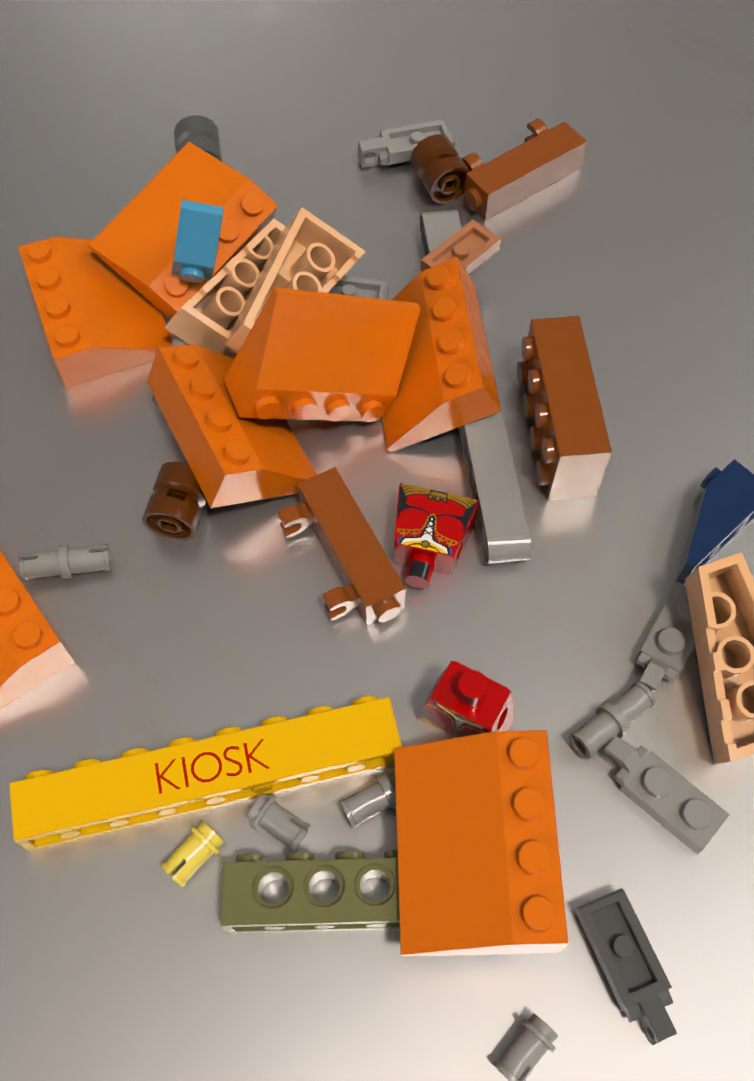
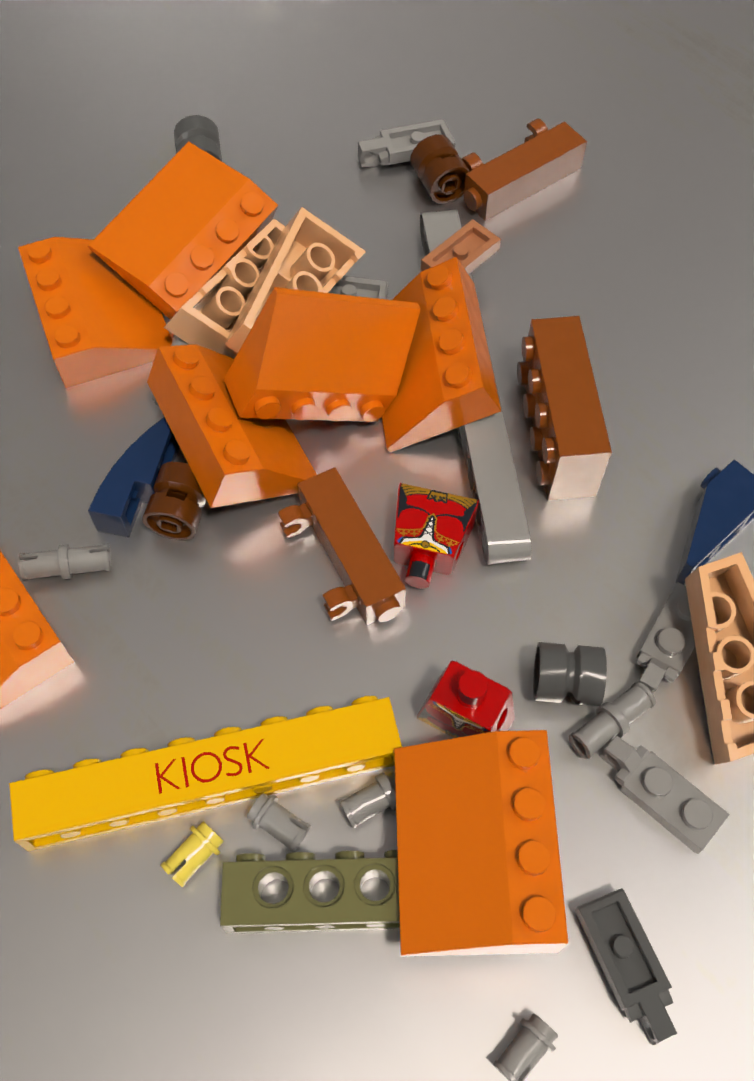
(132, 480): none -> dark blue slope
(196, 241): dark azure slope -> none
(569, 674): none -> dark grey wheel

